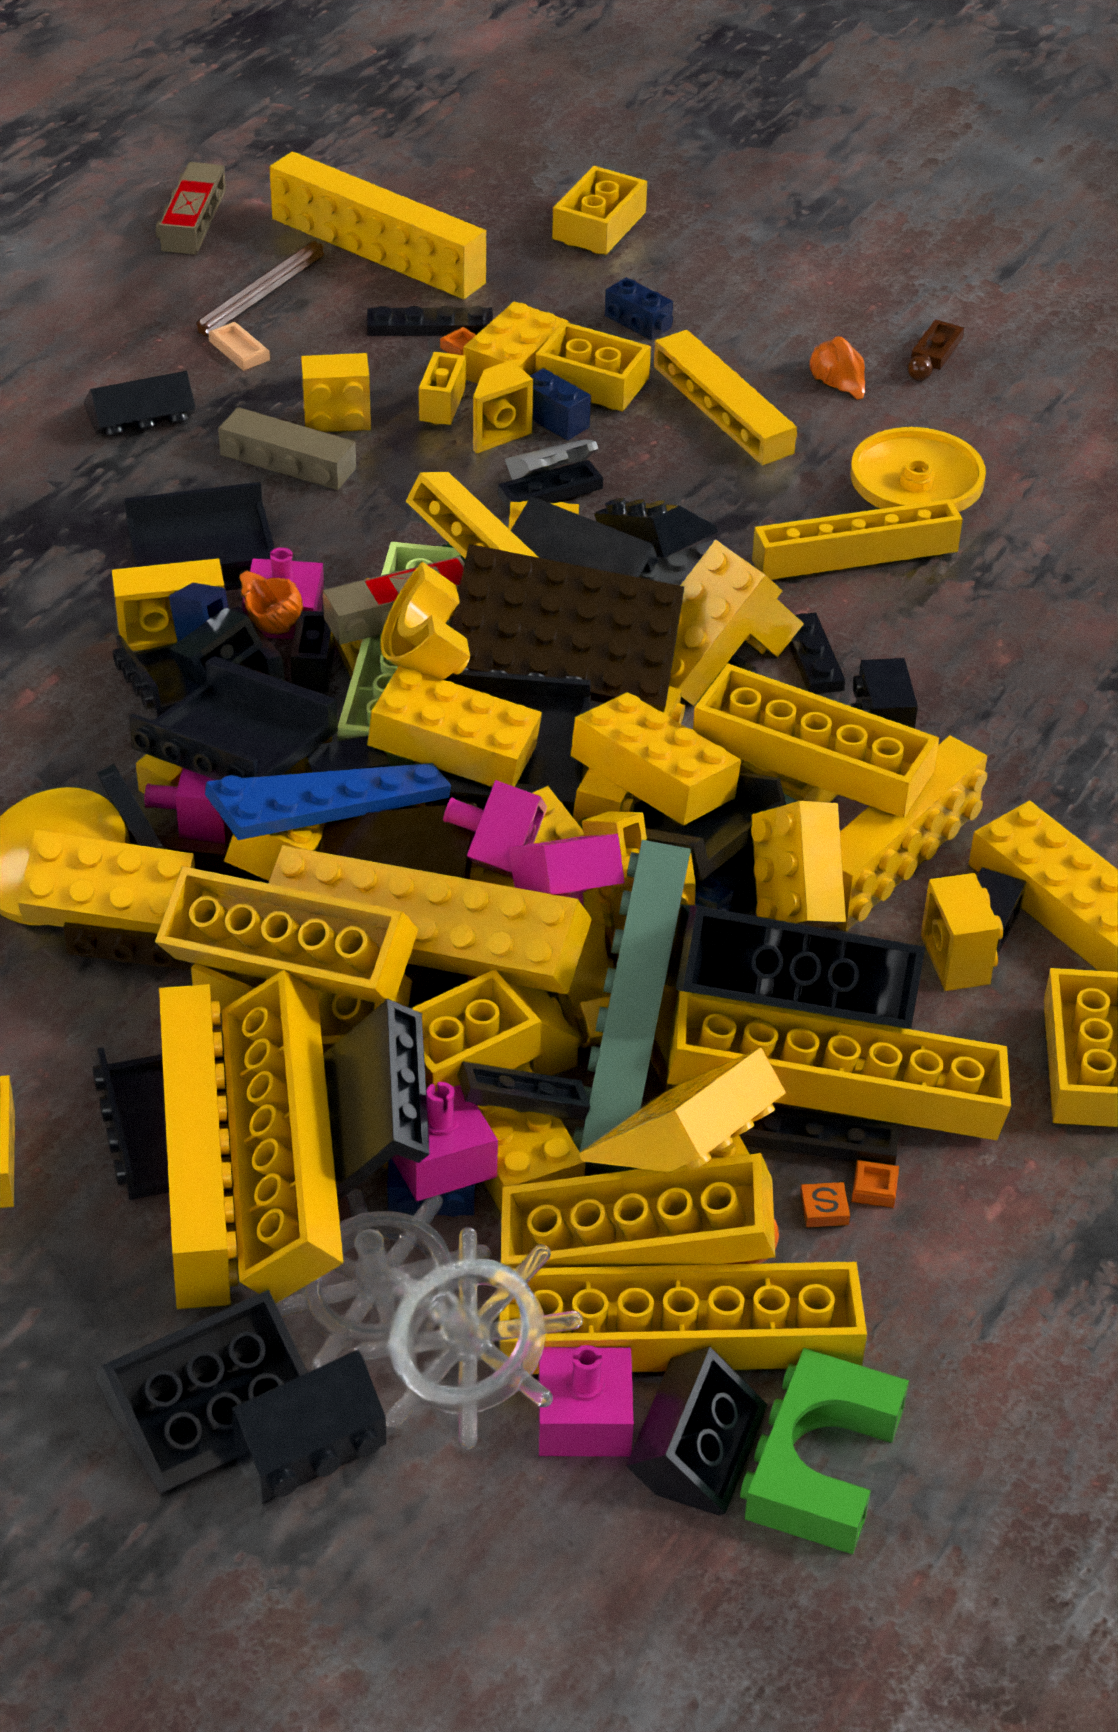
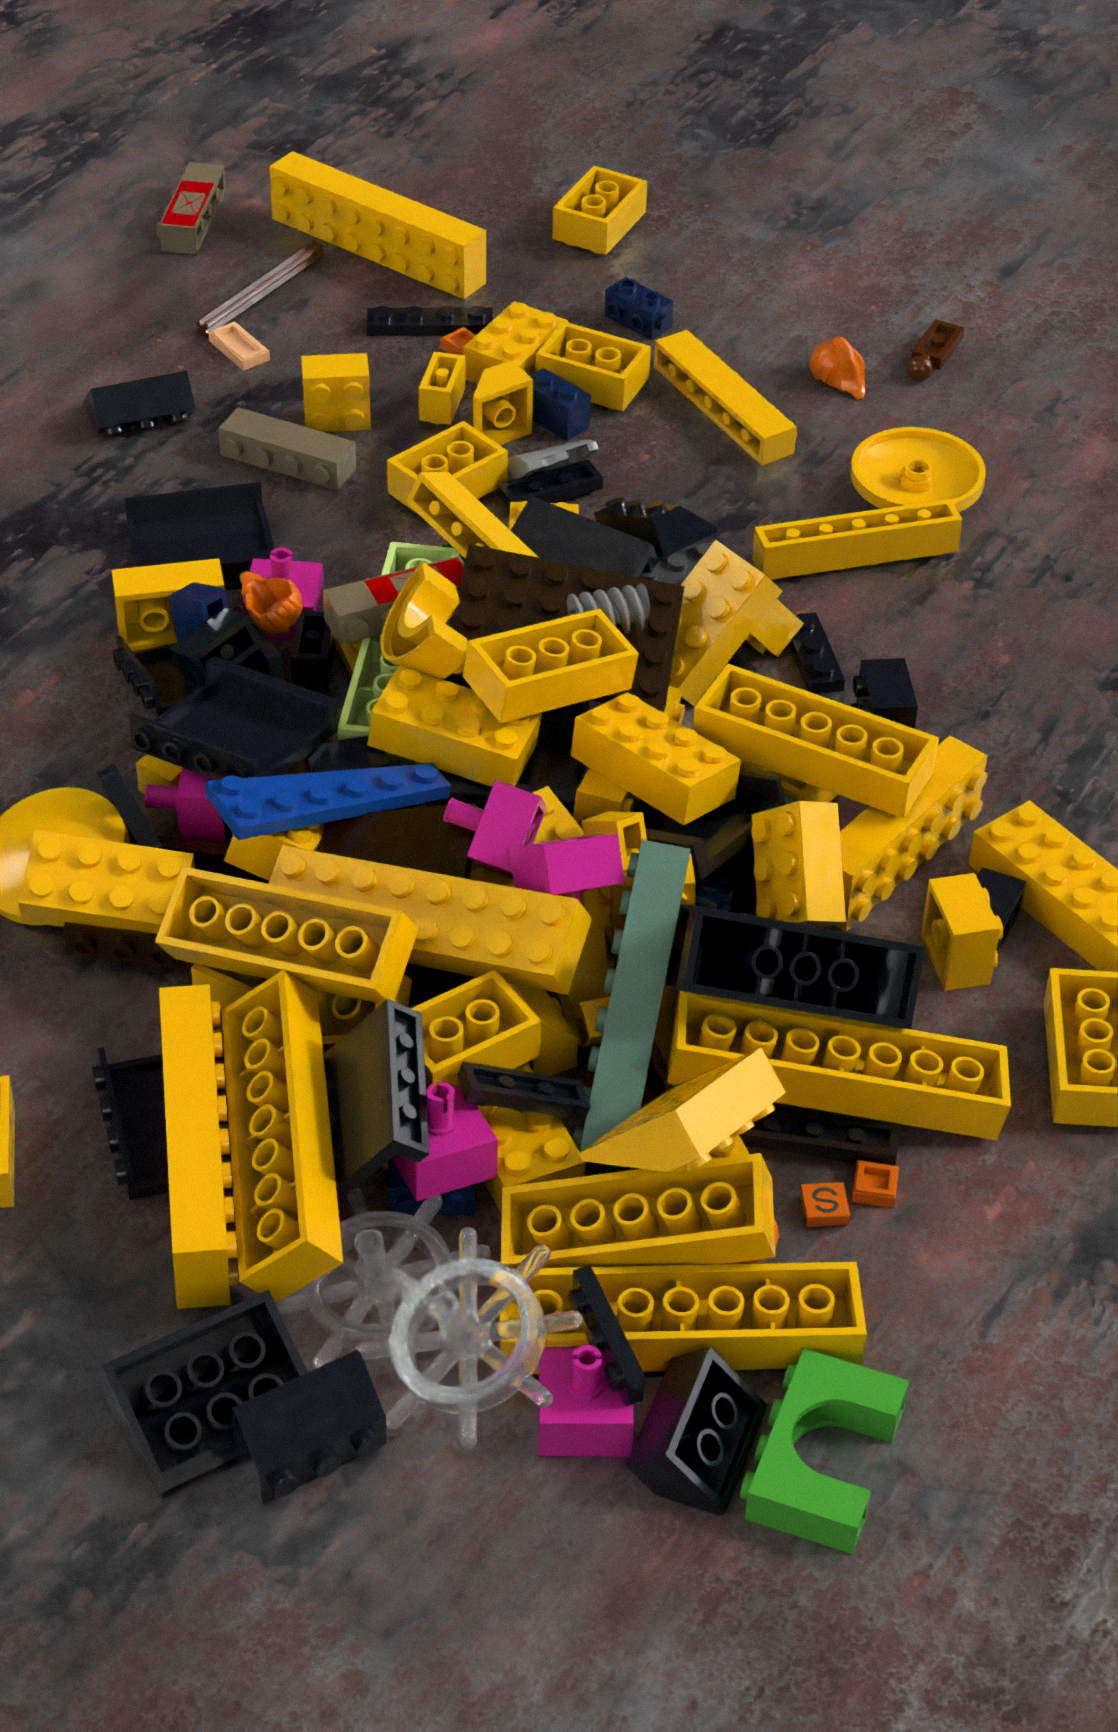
(458, 450): none -> yellow brick
(550, 665): none -> yellow brick
(606, 1334): none -> black plate
(620, 607): none -> light grey piece

